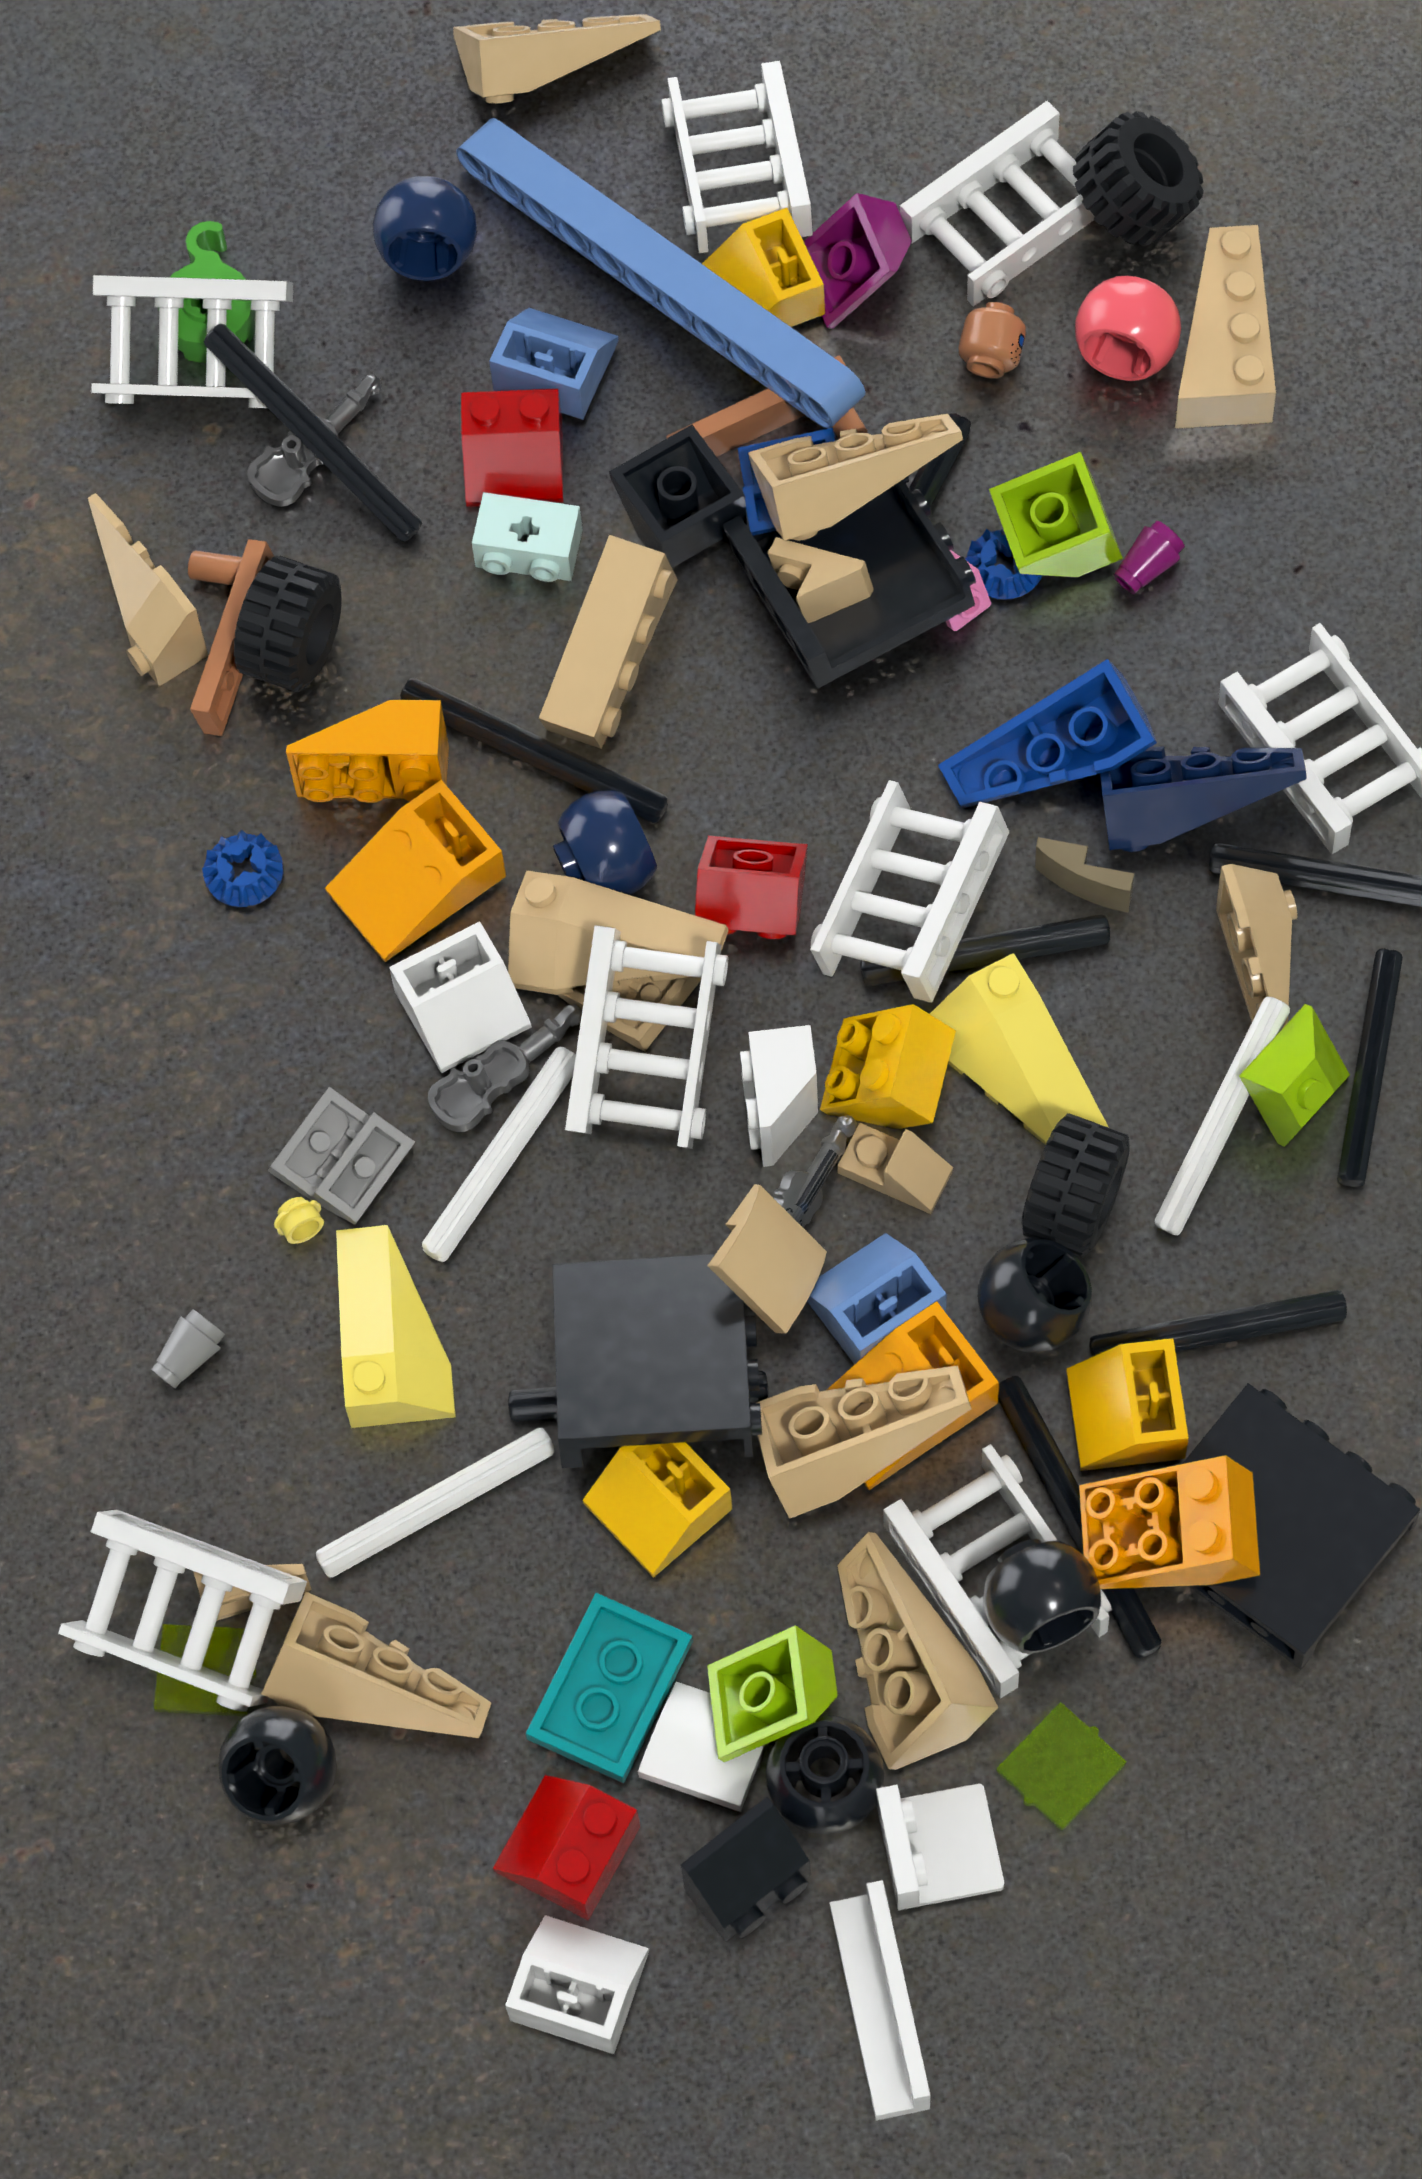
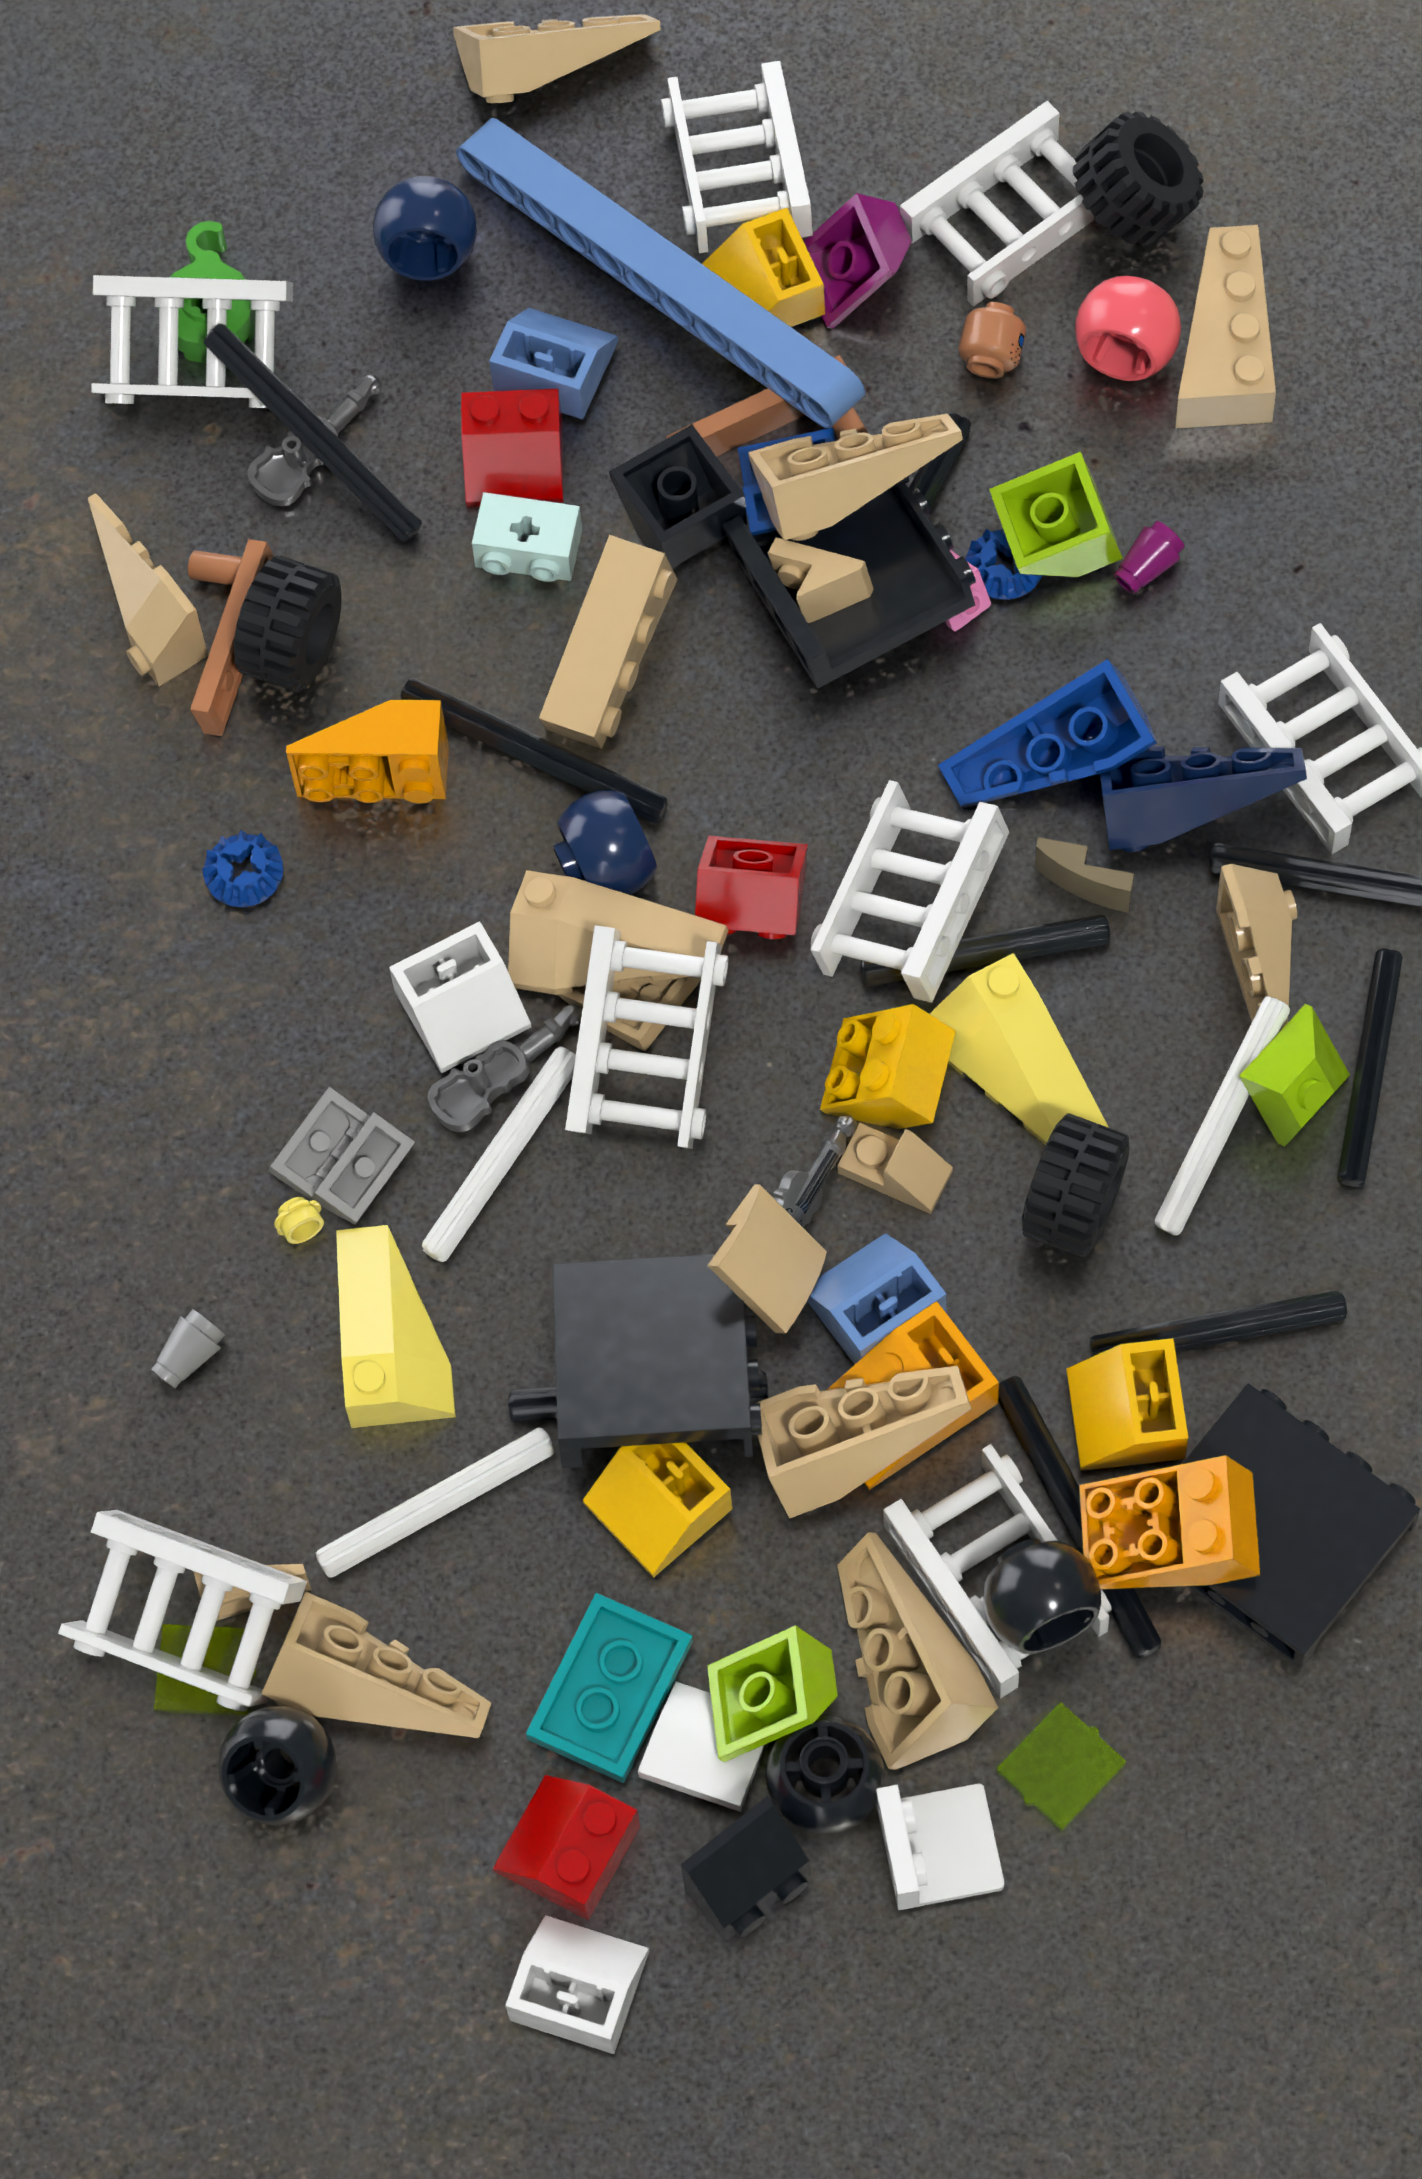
(417, 871): light orange slope -> none
(779, 1088): white slope -> none
(880, 2004): white fence -> none
(1034, 1295): black wheel -> none

